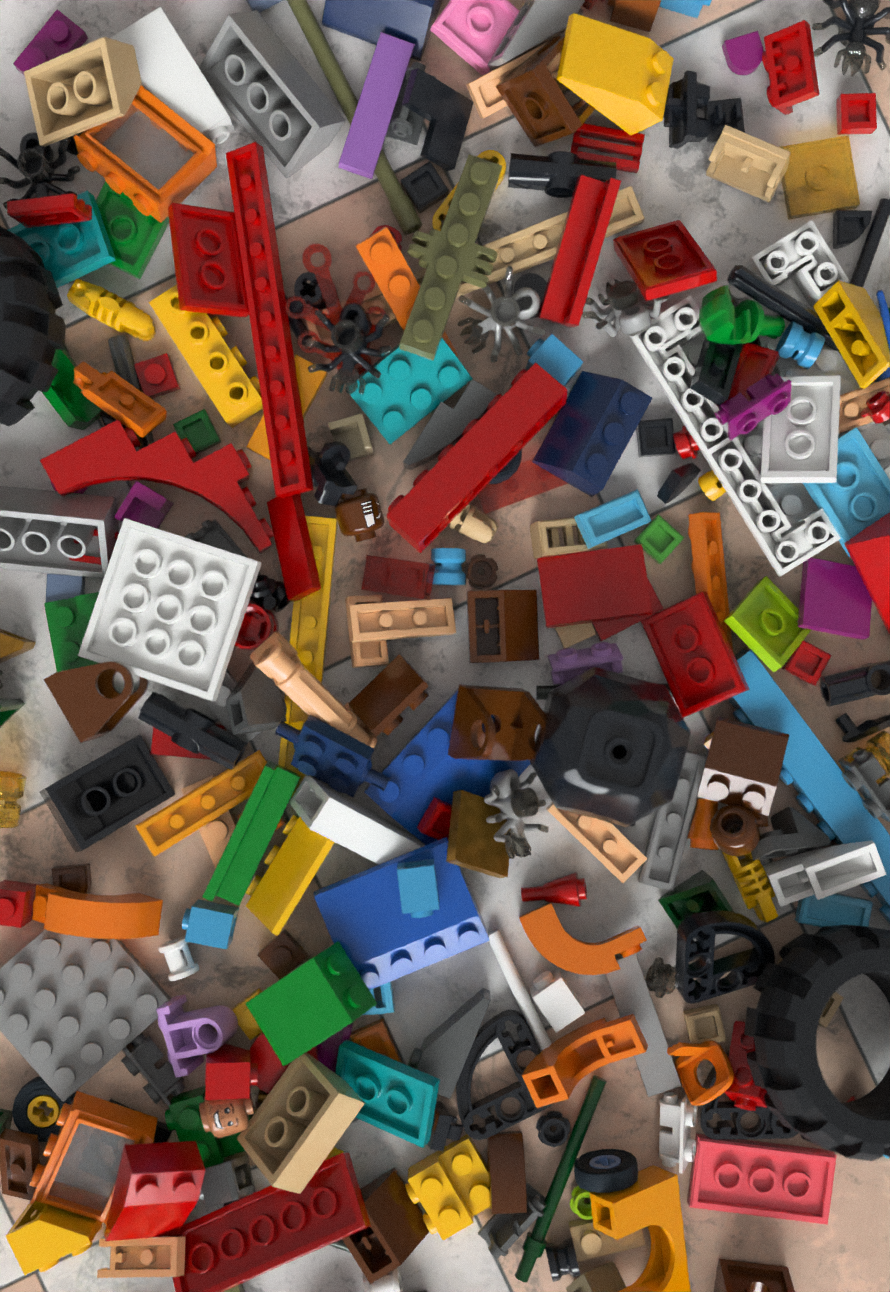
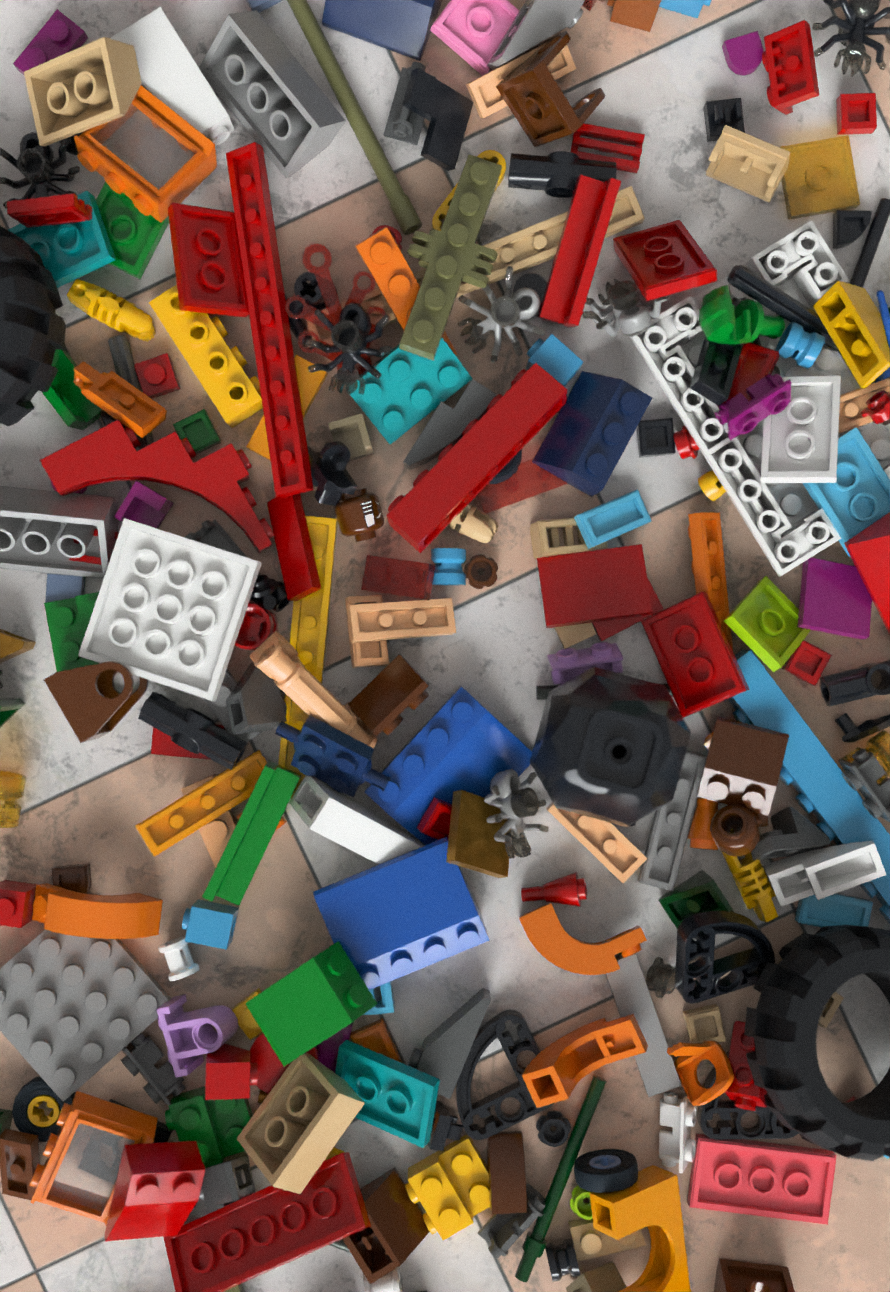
(47, 1234): yellow slope -> none
(107, 793): black slope -> none
(145, 1257): light nougat hinge -> none
(226, 1115): nougat head -> none
(282, 954): reddish brown plate -> none
(288, 874): yellow slope -> none
(376, 105): medium lavender tile -> none
(418, 888): dark azure brick -> none
(424, 187): black tile -> none
(502, 625): reddish brown slope -> none
(505, 739): reddish brown hose -> none
(519, 990): white bar -> none
(556, 999): white brick -> none
(615, 72): yellow slope -> none
(659, 539): bright green tile -> none
(677, 482): black tile -> none
(681, 111): black hips -> none

